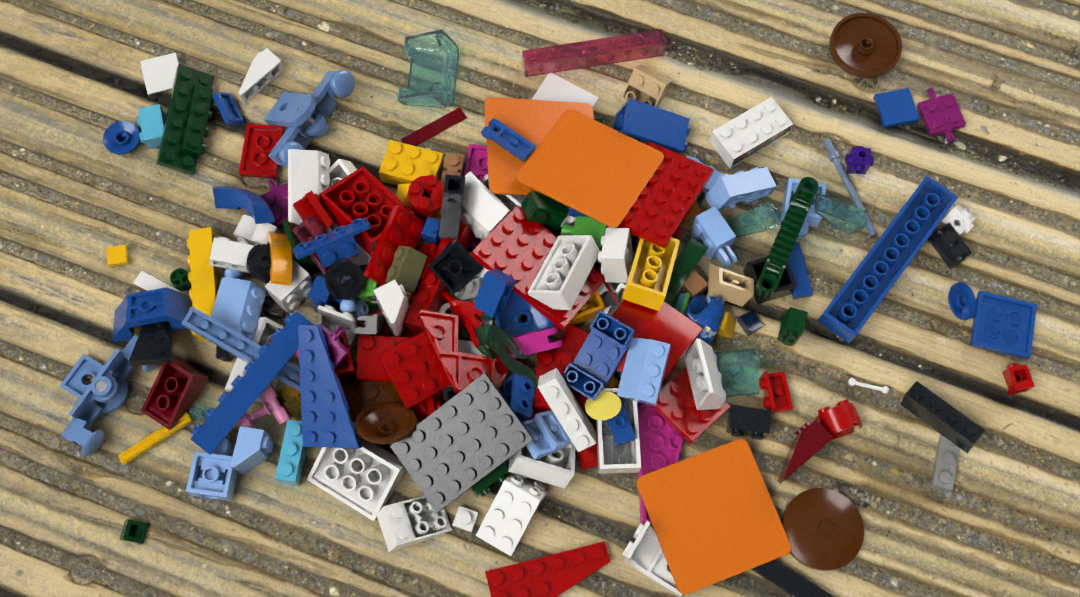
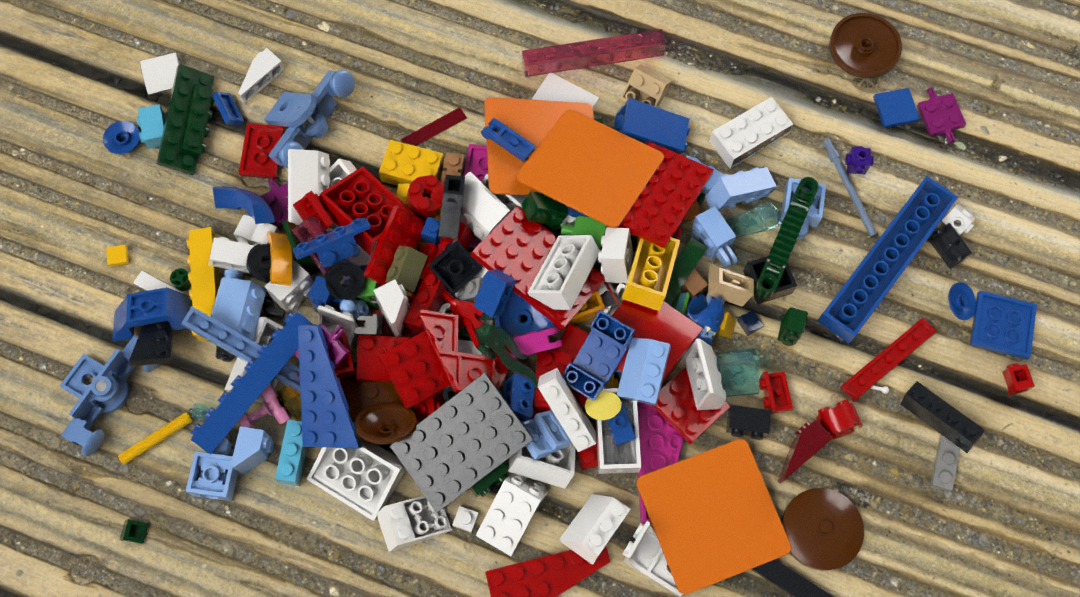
(173, 392): dark red slope -> none
(432, 70): clear light blue windscreen -> none
(594, 526): none -> white slope
(799, 272): blue tile -> none
(839, 214): clear light blue slope -> none
(888, 359): none -> red tile

